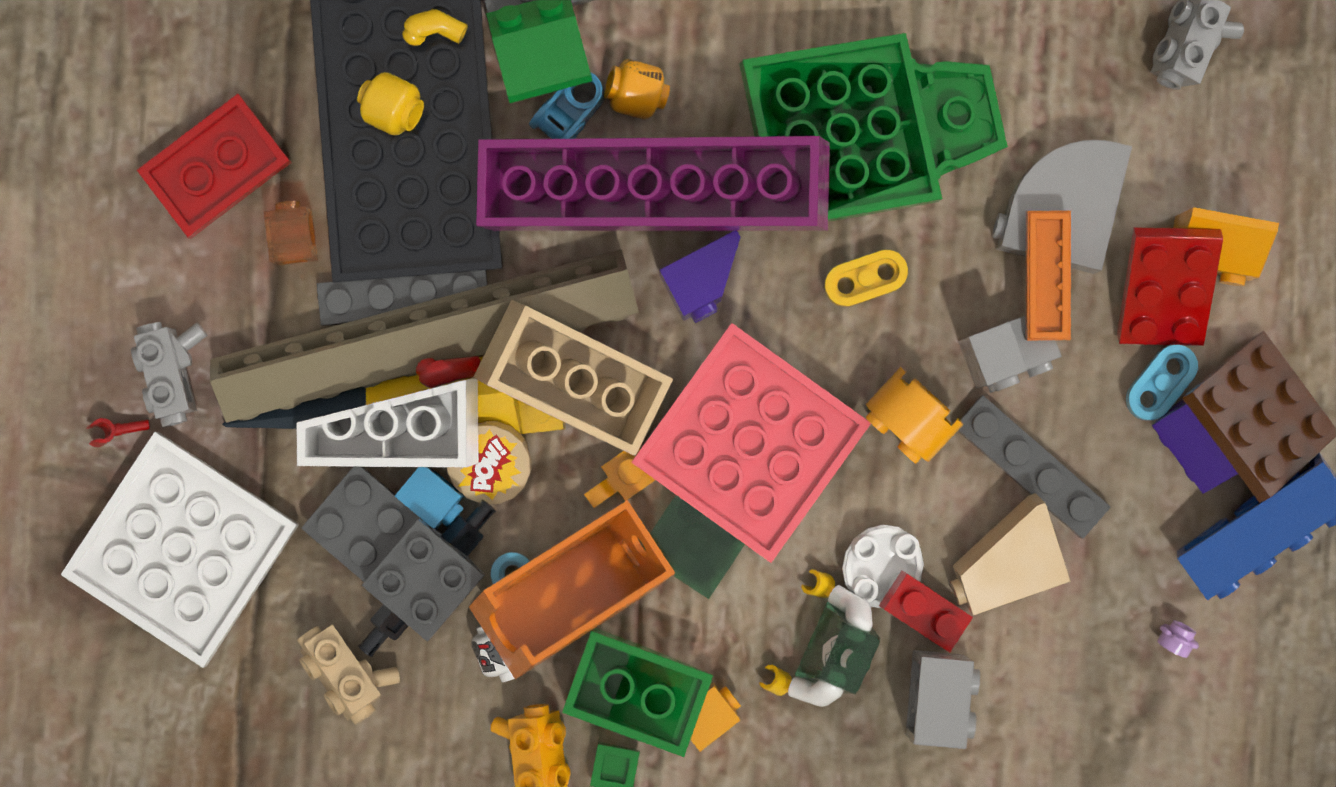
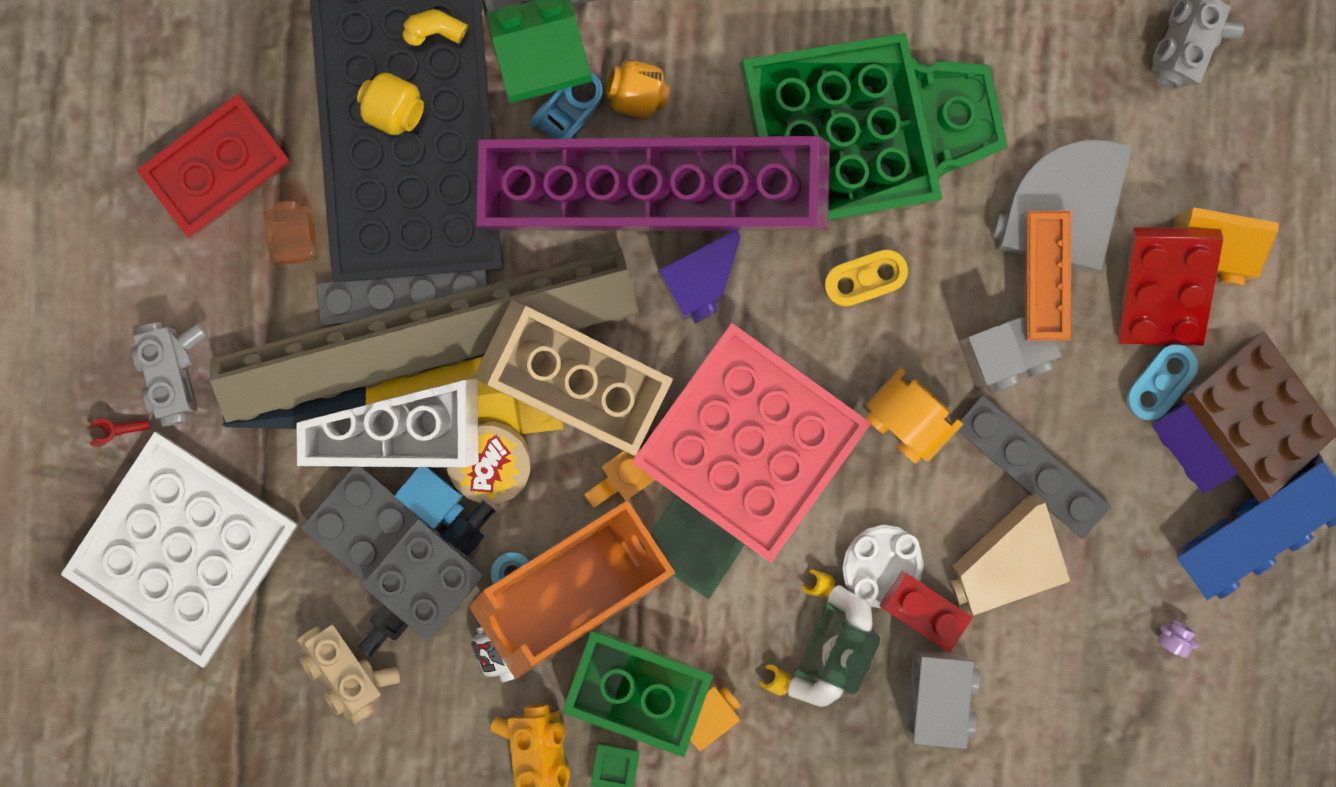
(441, 372): red arm -> none

